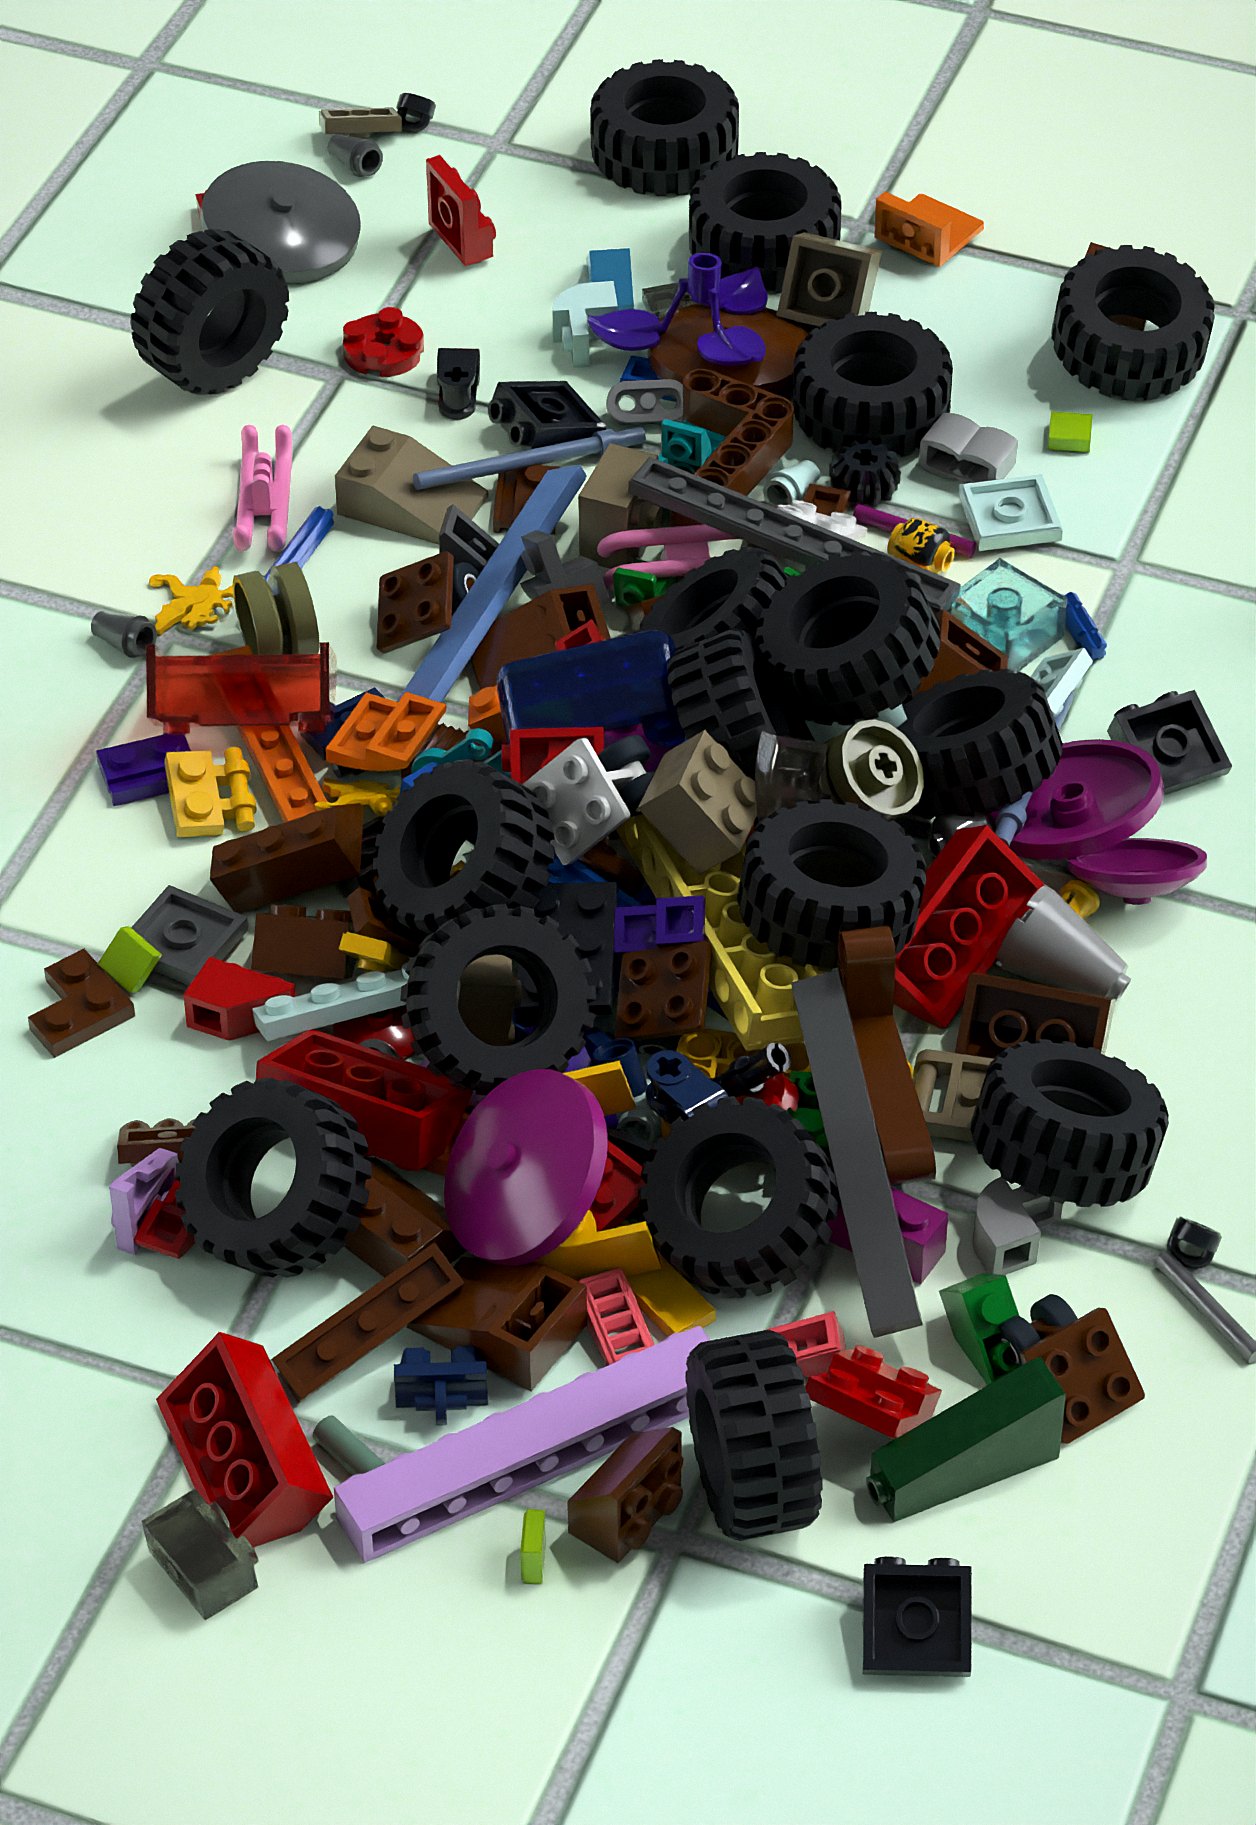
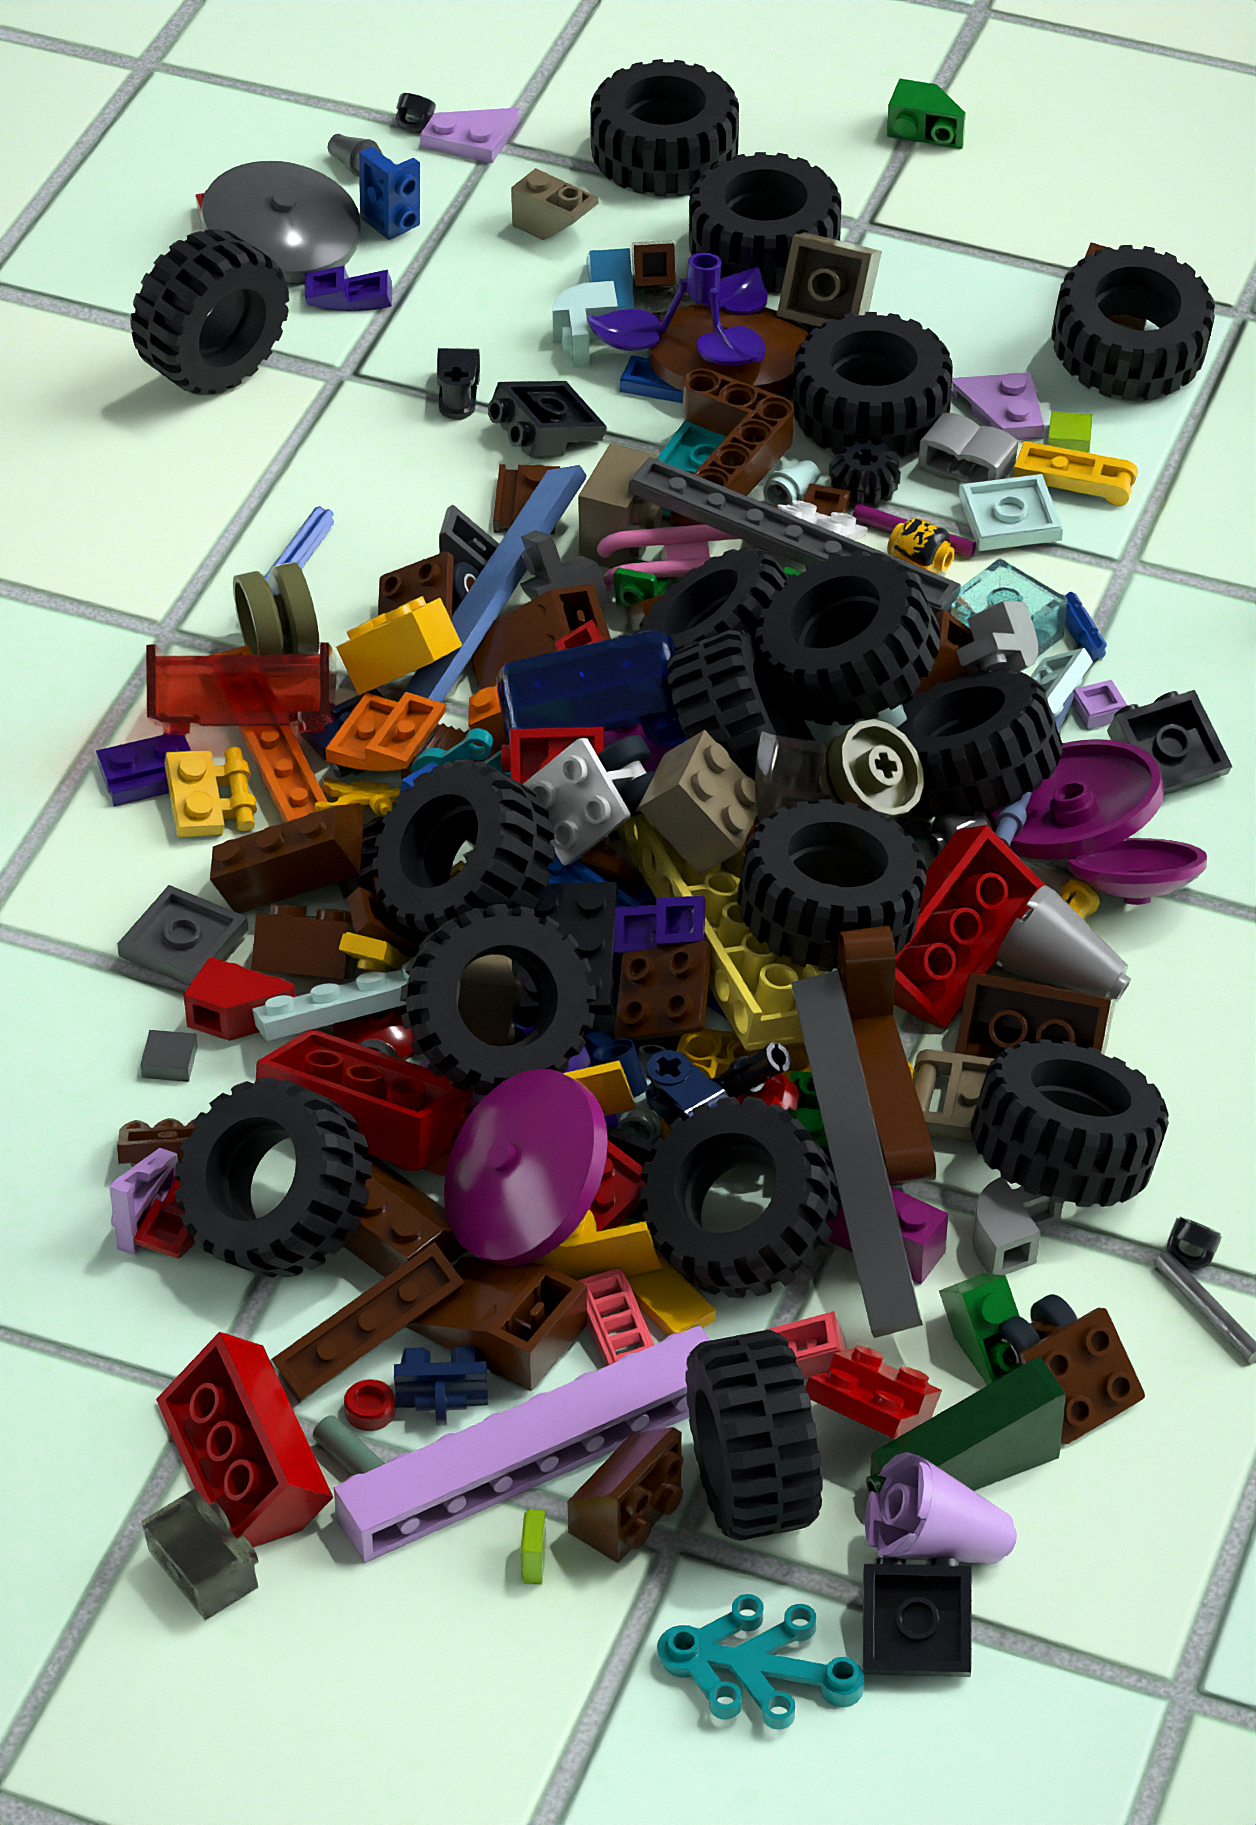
(87, 1008): reddish brown plate -> none
(125, 632): dark grey cone -> none
(129, 959): lime tile -> none
(169, 1055): none -> dark grey tile
(193, 599): yellow piece -> none
(259, 492): bright pink piece -> none
(336, 291): none -> dark purple slope
(360, 121): dark tan plate -> none
(366, 339): red plate -> none
(369, 1405): none -> red tile
(380, 491): dark tan slope -> none
(389, 193): none -> blue bracket
(397, 643): none -> yellow brick
(457, 214): red plate -> none
(471, 132): none -> lavender wing
(547, 204): none -> dark tan slope
(593, 445): sand blue bar -> none
(647, 403): light grey plate -> none
(653, 263): none -> reddish brown brick
(684, 445): teal slope -> none
(755, 1660): none -> teal plant
(924, 227): orange bracket -> none
(925, 115): none -> green slope
(933, 1515): none -> lavender cone
(1002, 639): none -> light grey brick
(1003, 402): none -> lavender wing
(1078, 471): none -> yellow plate
(1097, 703): none -> lavender tile

